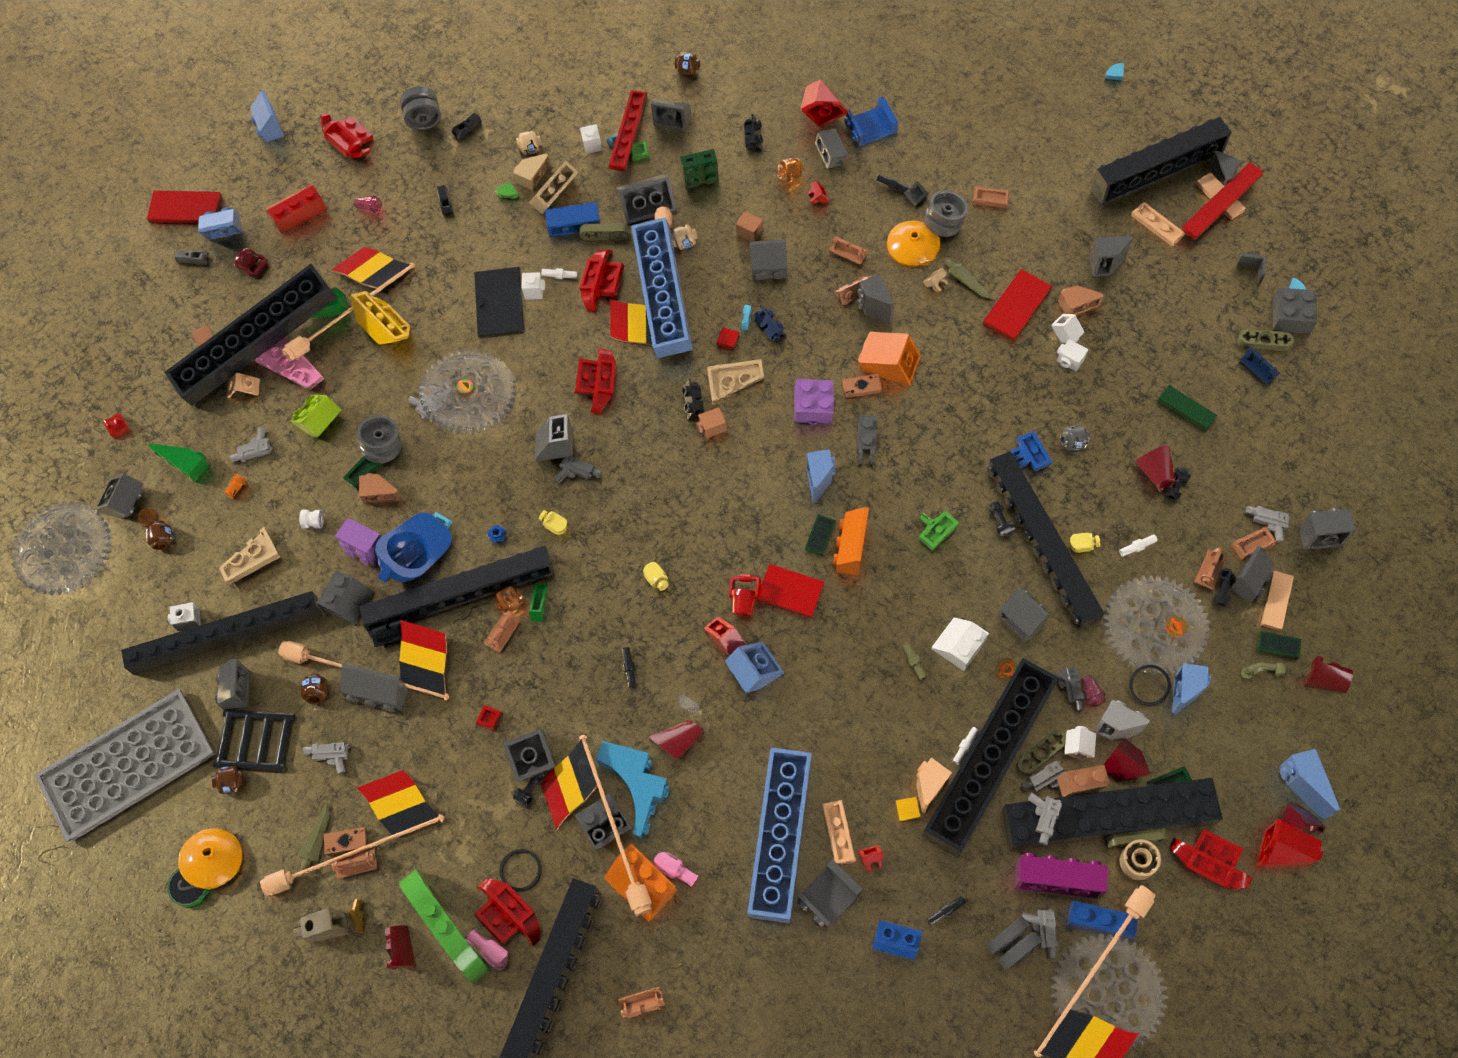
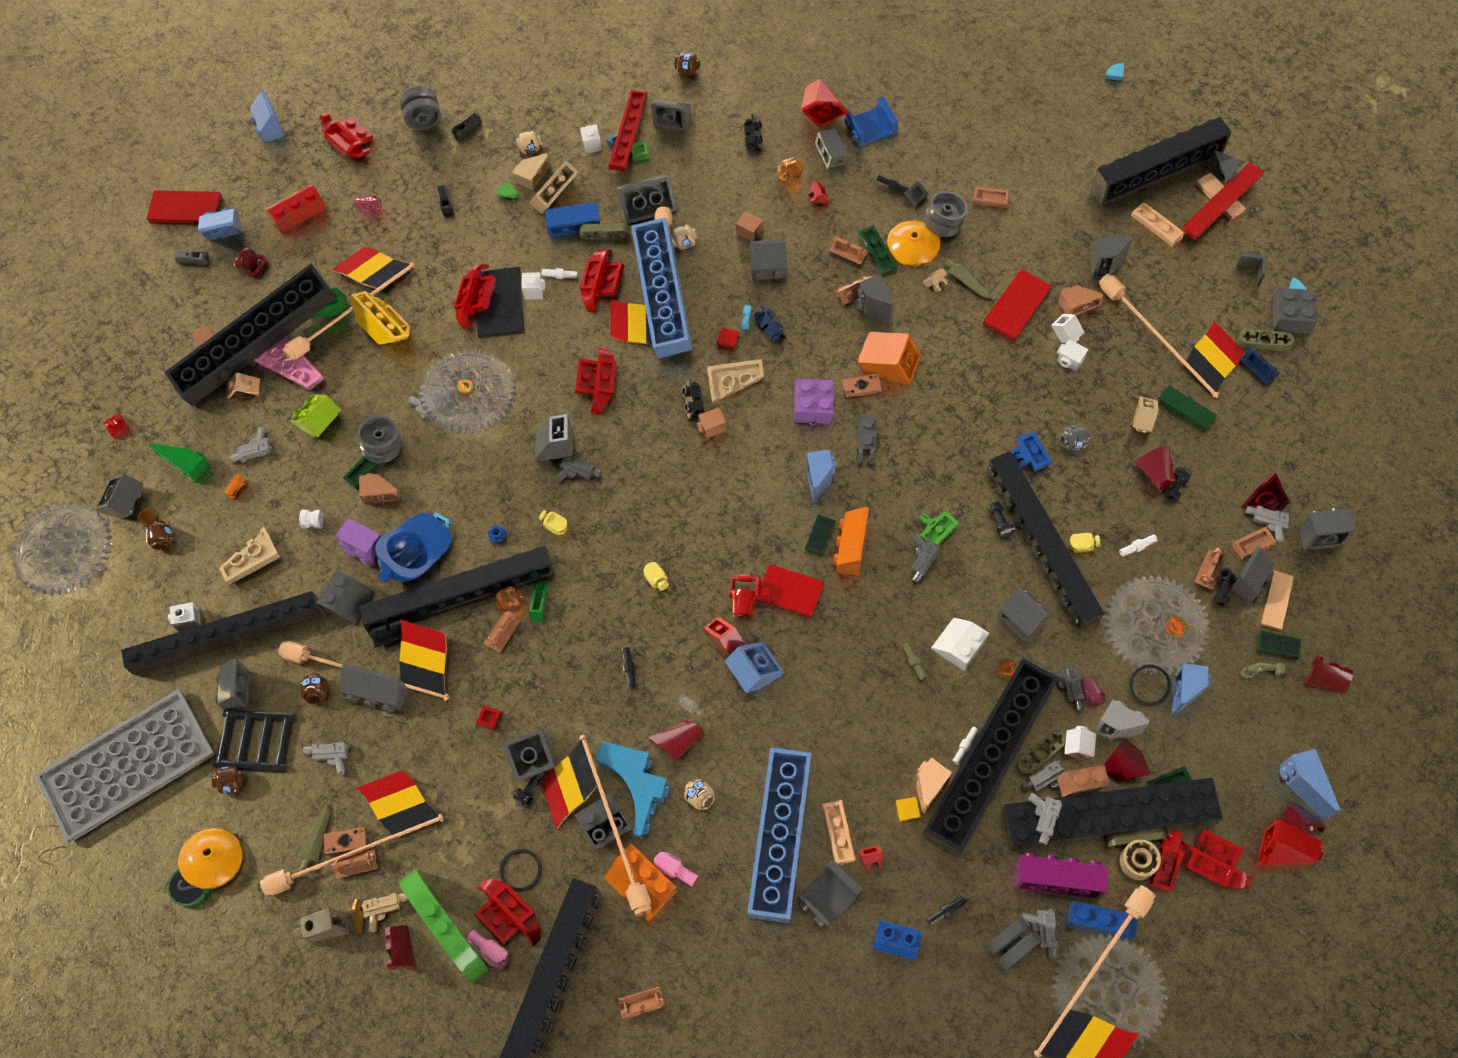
(377, 907): none -> tan piece
(473, 294): none -> red plate
(699, 168): dark green piece -> none
(699, 794): none -> tan head
(877, 250): none -> dark green tile
(927, 553): none -> dark grey piece
(1145, 414): none -> tan slope
(1171, 858): none -> red hinge
(1209, 359): none -> flag
(1268, 495): none -> dark red slope

